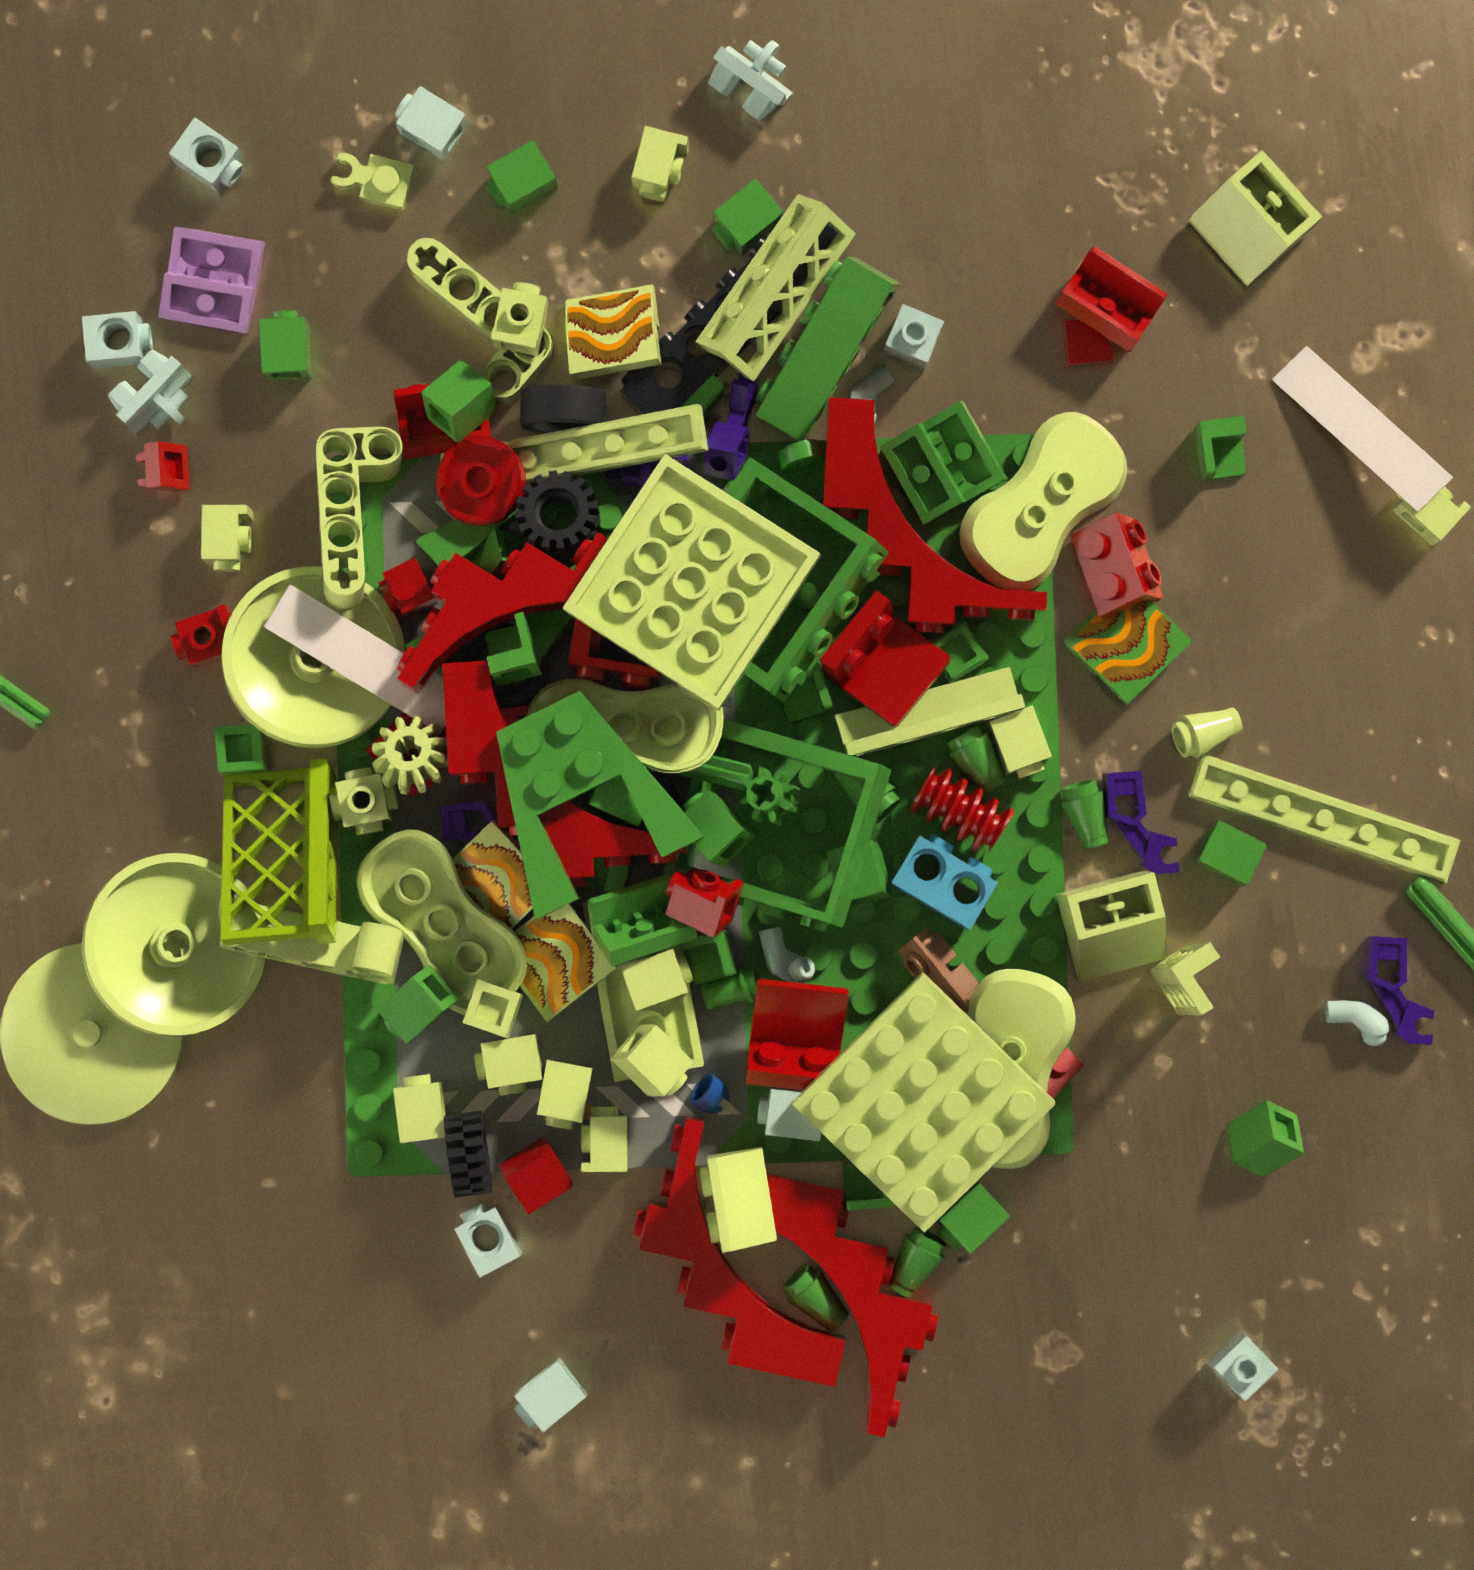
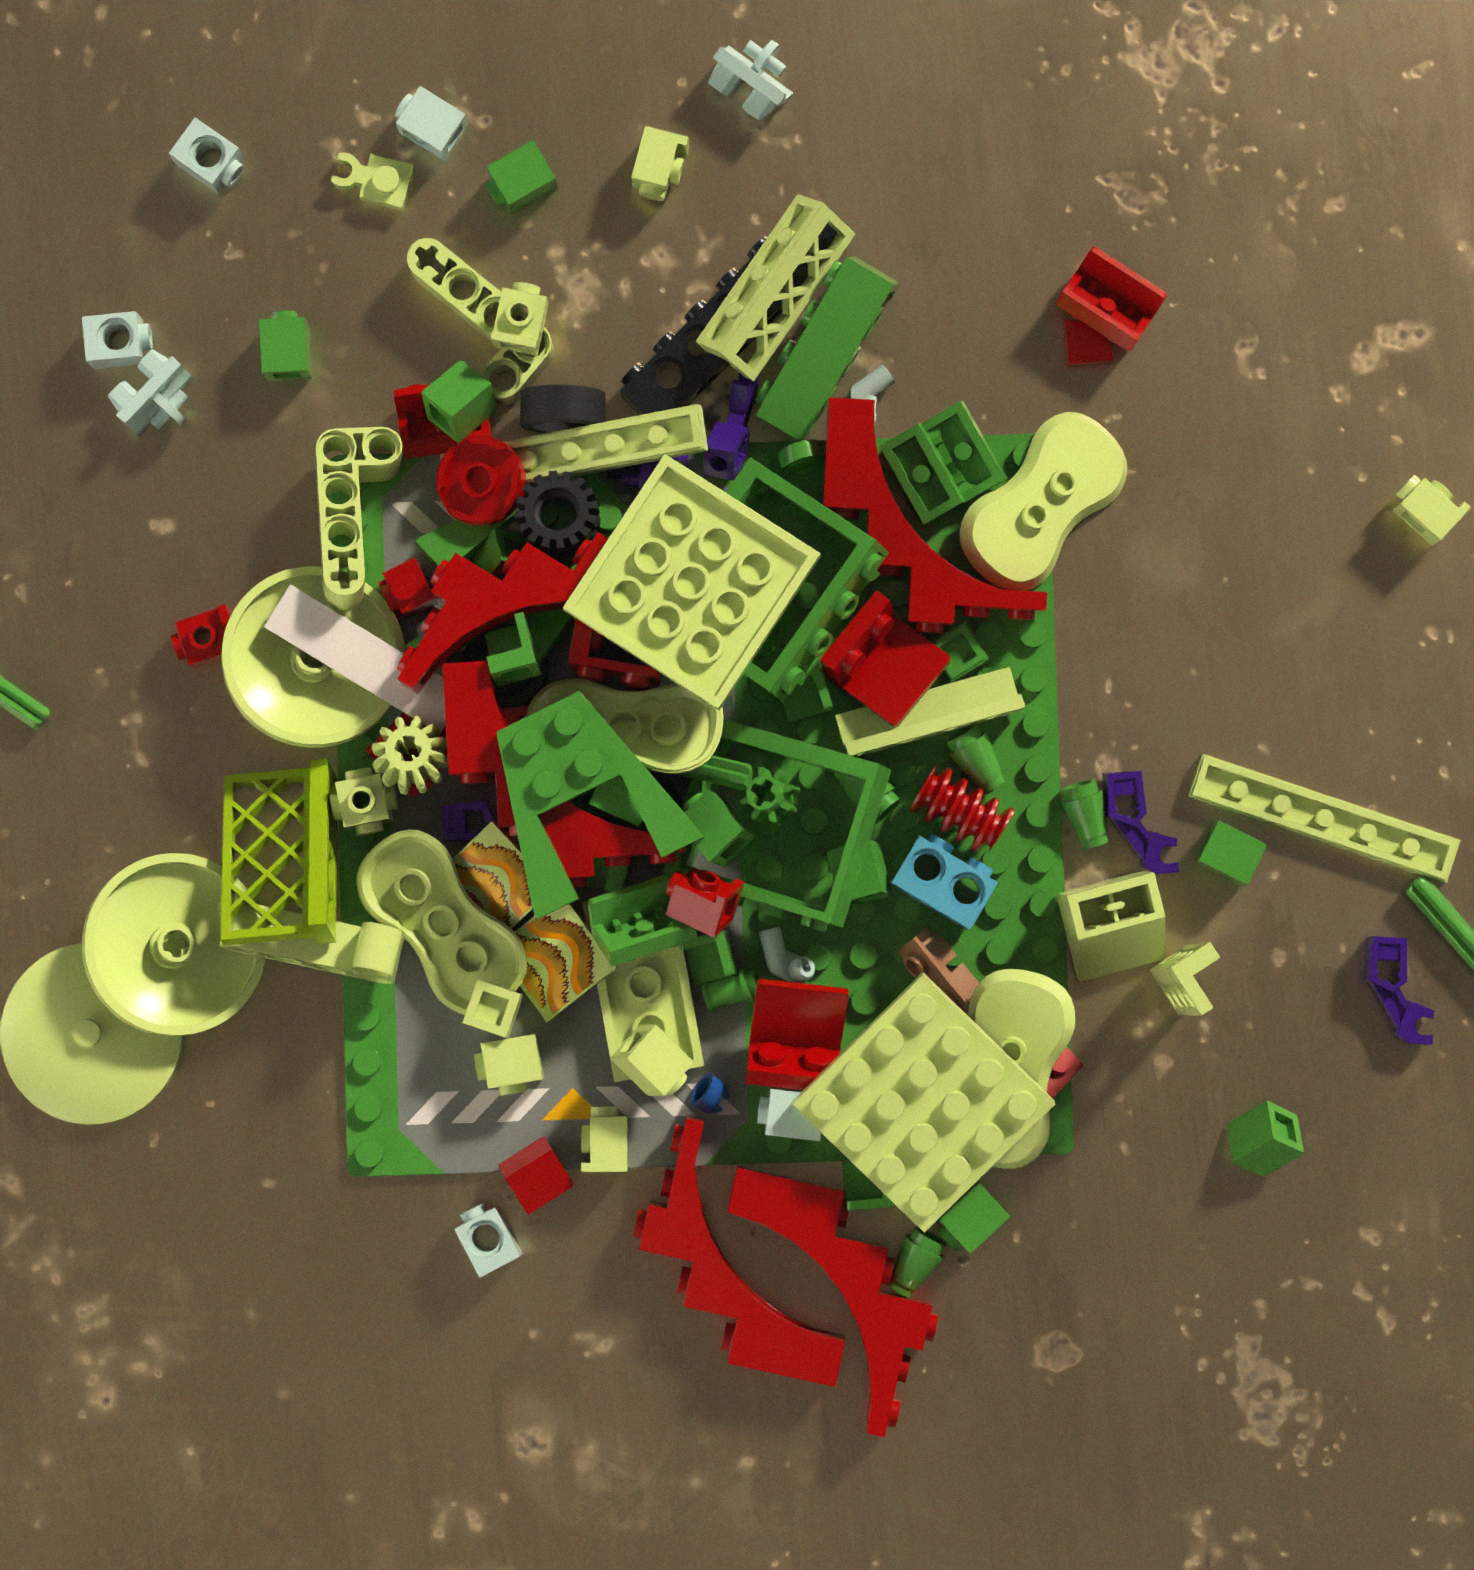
(165, 466): red tile -> none
(211, 279): lavender slope -> none
(225, 536): yellowish green brick -> none
(240, 750): bright green panel -> none
(417, 1004): bright green brick -> none
(419, 1109): yellowish green brick -> none
(467, 1154): black tyre -> none
(549, 1396): light aqua brick -> none
(564, 1093): yellowish green brick -> none
(612, 332): slope -> none
(657, 979): yellowish green brick -> none
(707, 394): bright green tile -> none
(740, 1198): yellowish green slope -> none
(746, 218): bright green brick -> none
(814, 1296): bright green cone -> none
(913, 337): light aqua brick -> none
(1020, 742): yellowish green brick -> none
(1117, 564): red bracket -> none
(1127, 647): slope -> none
(1203, 731): yellowish green cone -> none
(1221, 447): bright green panel -> none
(1242, 1365): light aqua brick -> none
(1255, 218): yellowish green slope -> none
(1362, 428): white sticker -> none
(1363, 1015): light aqua arm -> none

